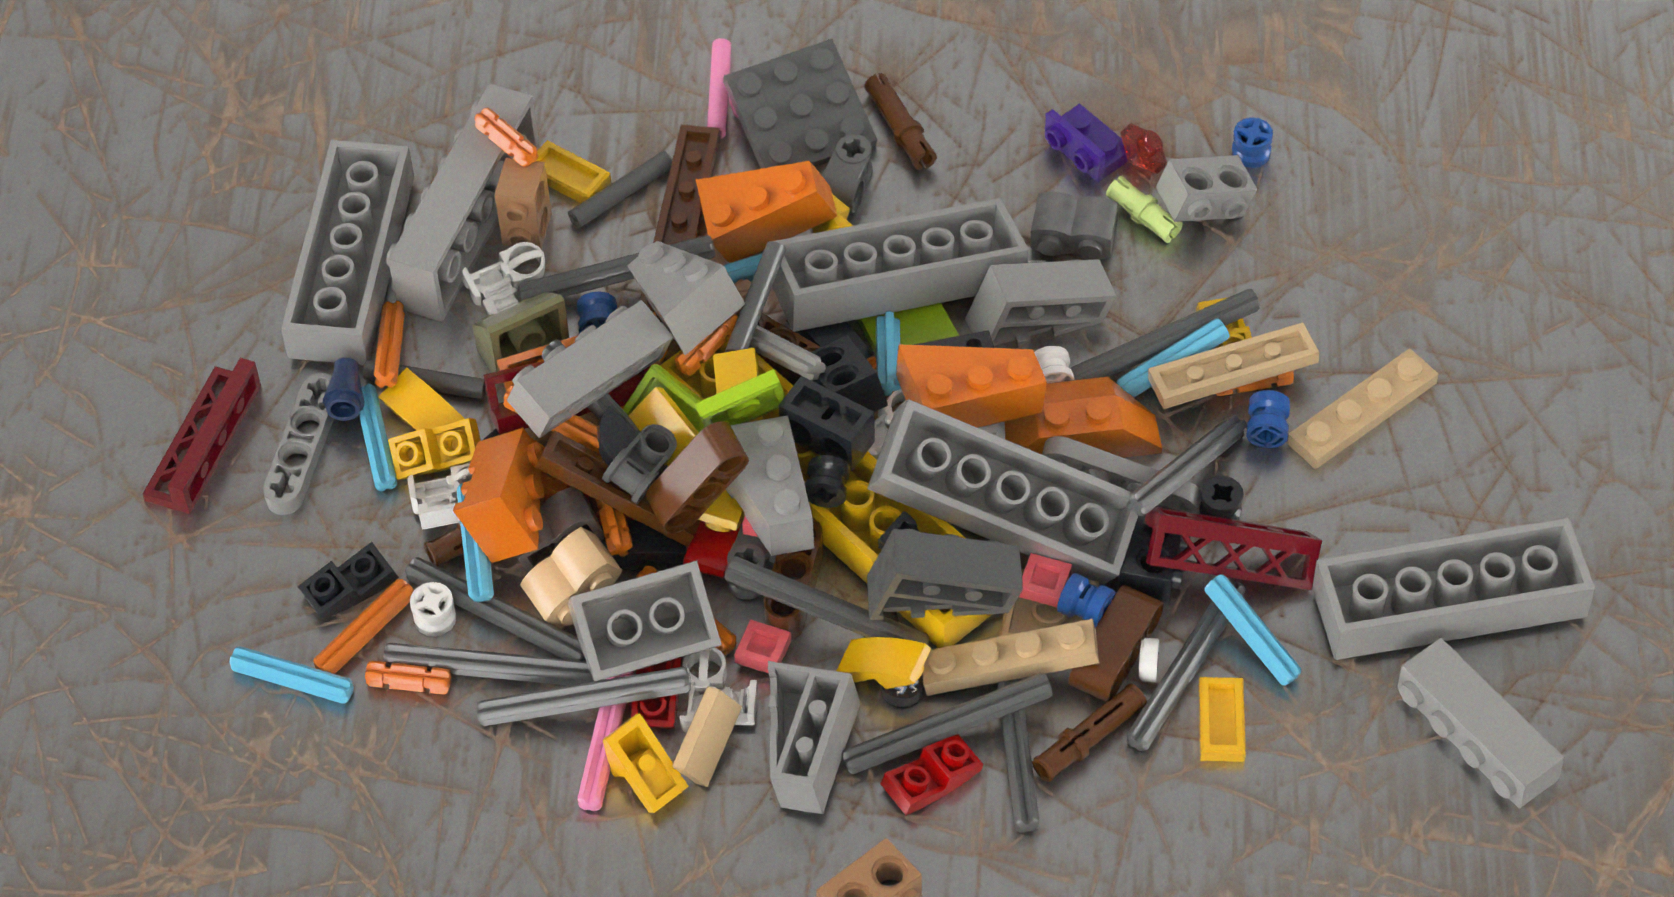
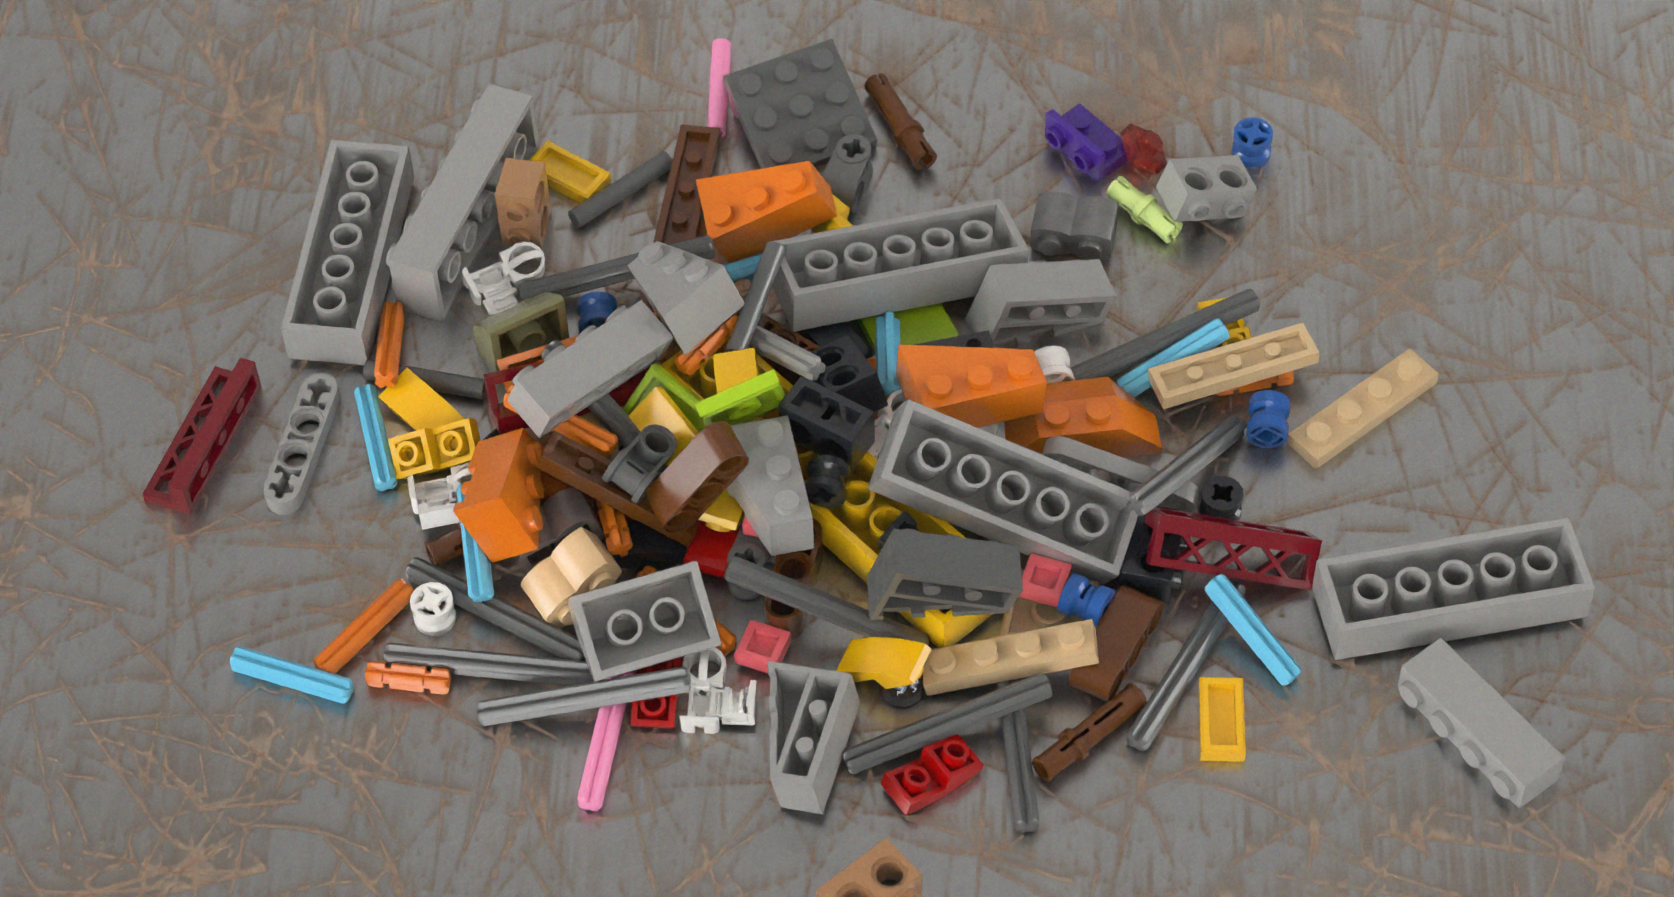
(342, 587): black slope -> none
(344, 392): dark blue cone -> none
(506, 137): orange axle -> none
(613, 434): black tile -> none
(644, 763): yellow slope -> none
(707, 736): tan tile -> none
(1149, 660): white tile -> none

